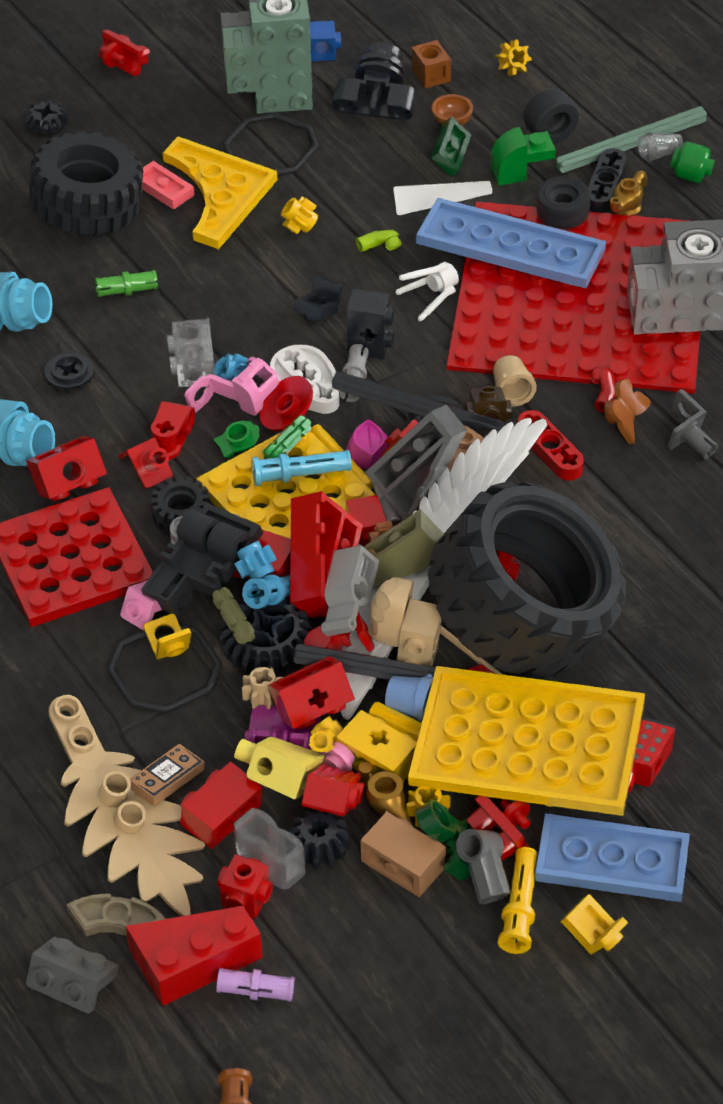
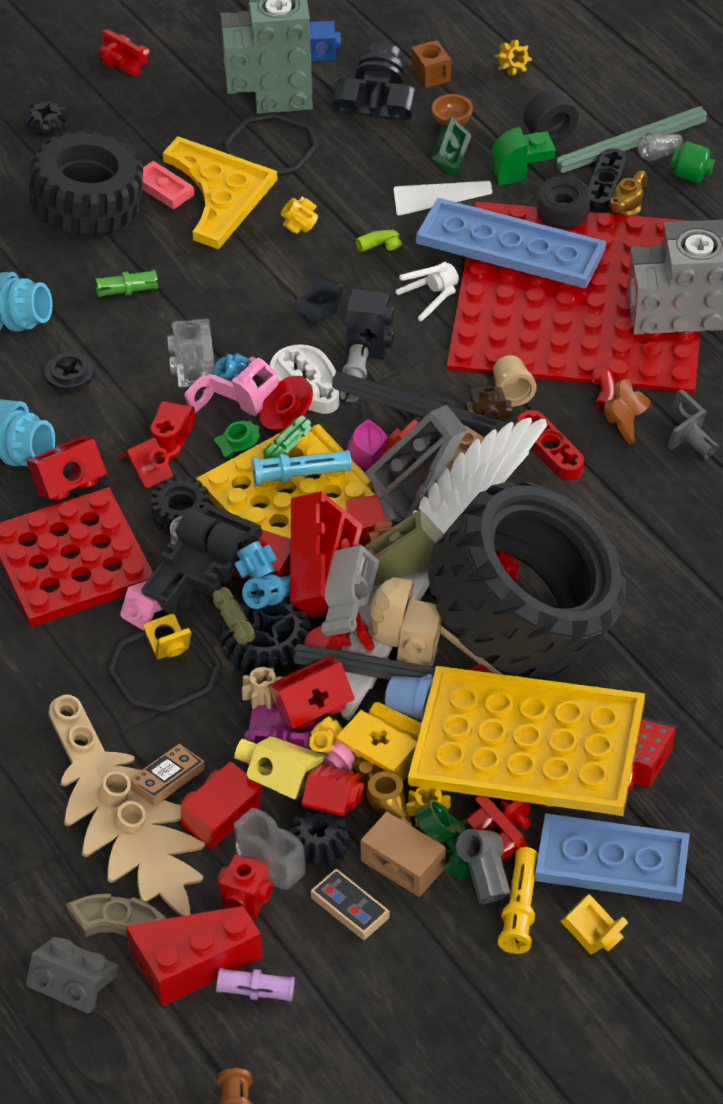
(350, 904): none -> tile

